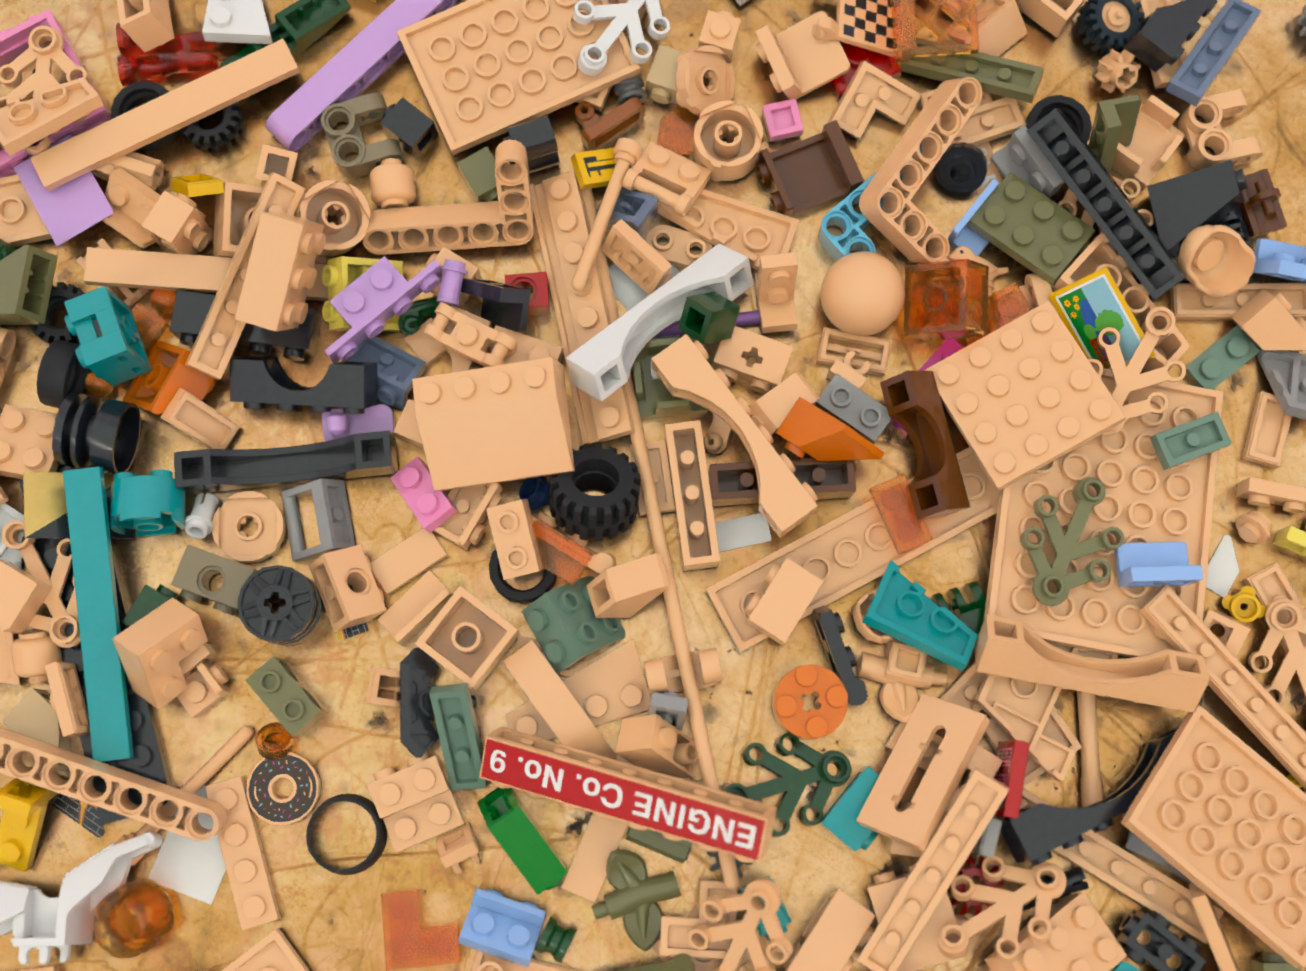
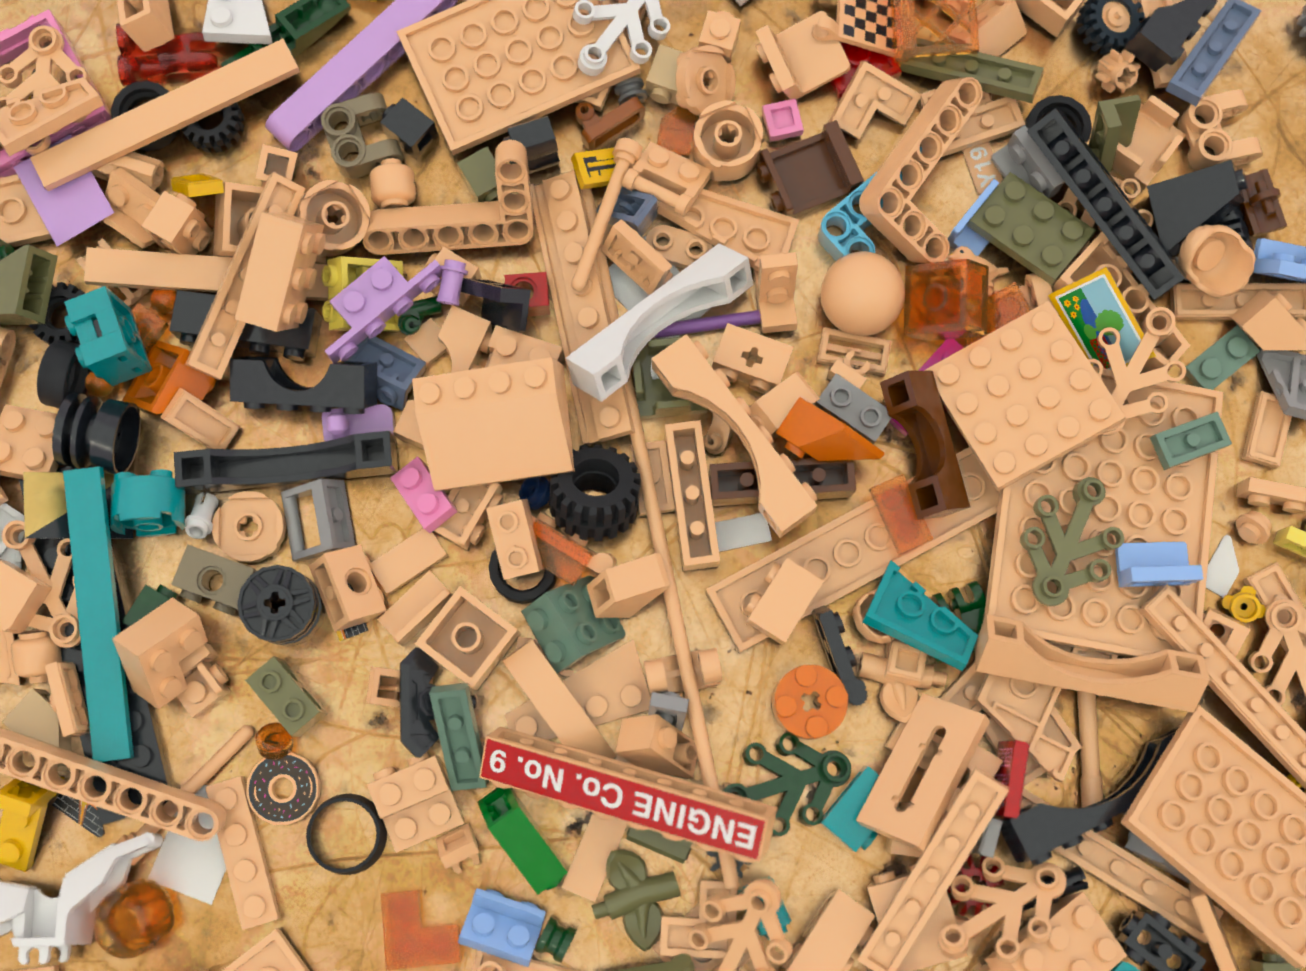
(469, 337): light nougat plate -> none
(708, 317): dark green brick -> none
(961, 168): black plate -> none

